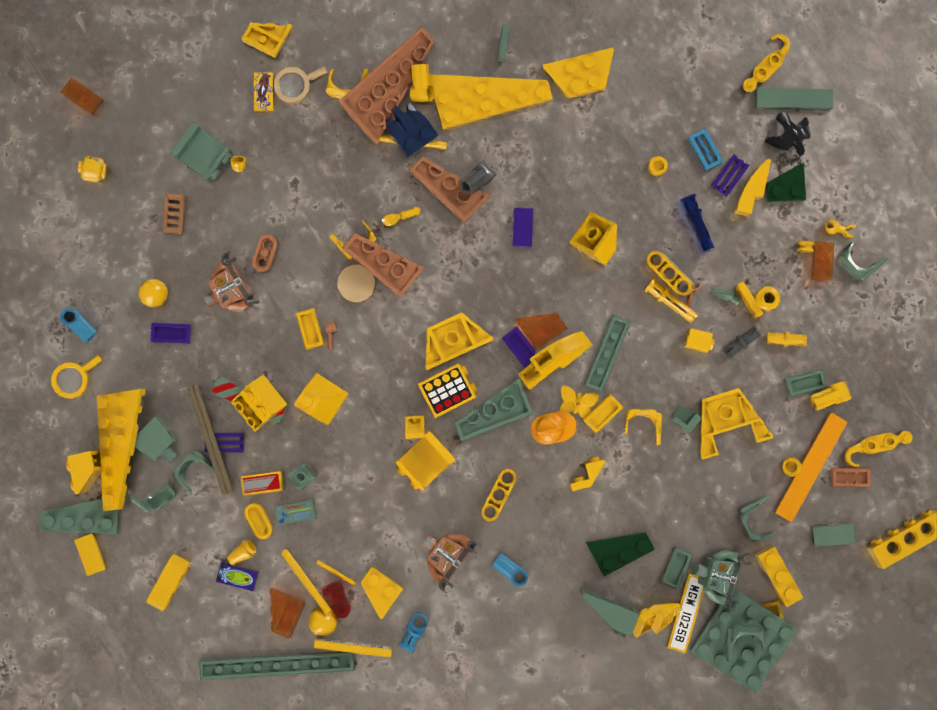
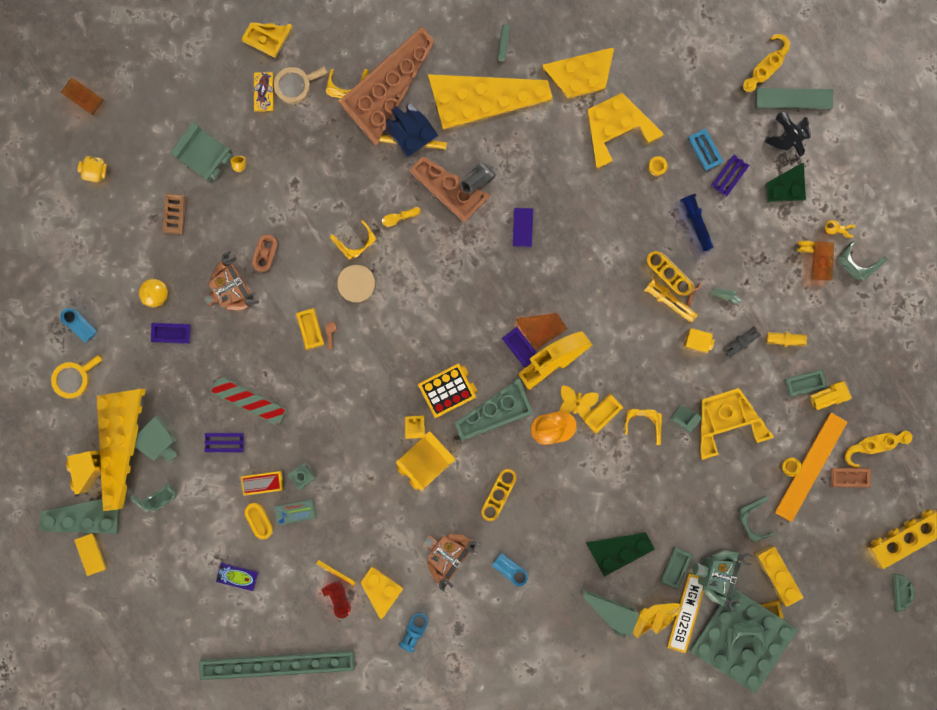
(168, 582): yellow beam -> none
(179, 472): sand green helmet -> none
(210, 440): dark tan axle -> none
(242, 552): yellow cone -> none
(258, 402): yellow slope -> none
(284, 613): clear orange wing -> none
(306, 582): yellow bar -> none
(321, 399): yellow slope -> none
(322, 624): yellow hair -> none
(352, 647): yellow tile -> none
(385, 265): nougat wing -> none
(421, 89): yellow piece -> none
(453, 338): yellow wing -> none
(592, 469): yellow slope -> none
(596, 238): yellow slope -> none
(607, 353): sand green tile -> none
(614, 119): none -> yellow wing
(748, 300): yellow tile -> none
(752, 189): yellow slope -> none
(772, 295): yellow head -> none
(834, 534): sand green slope -> none
(903, 592): none -> sand green tile

